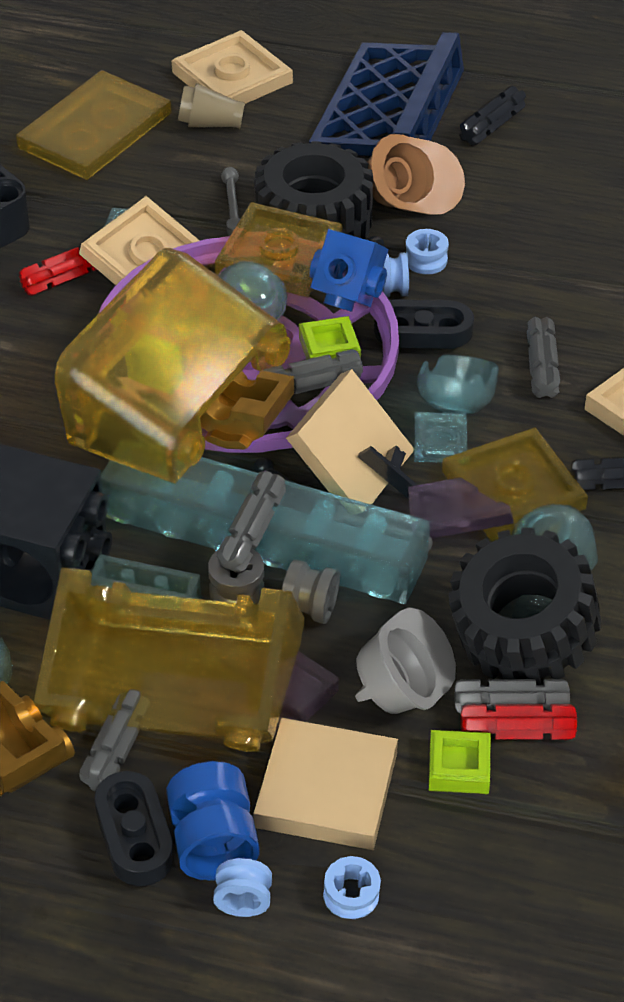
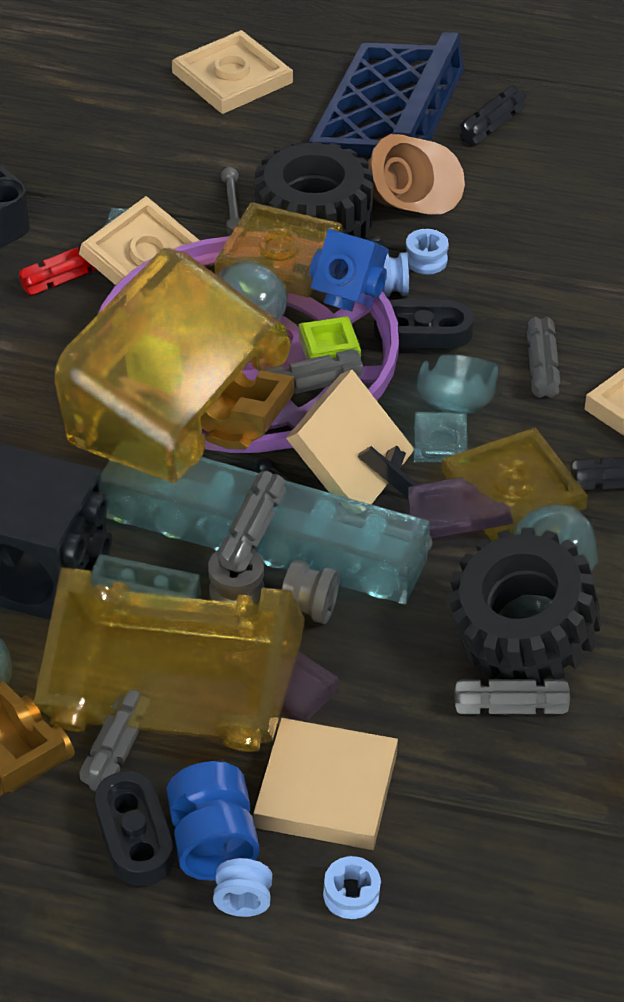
(93, 124): clear yellow tile -> none
(209, 108): dark tan cone -> none
(406, 663): light grey piece -> none
(459, 762): lime tile -> none
(521, 721): red axle -> none

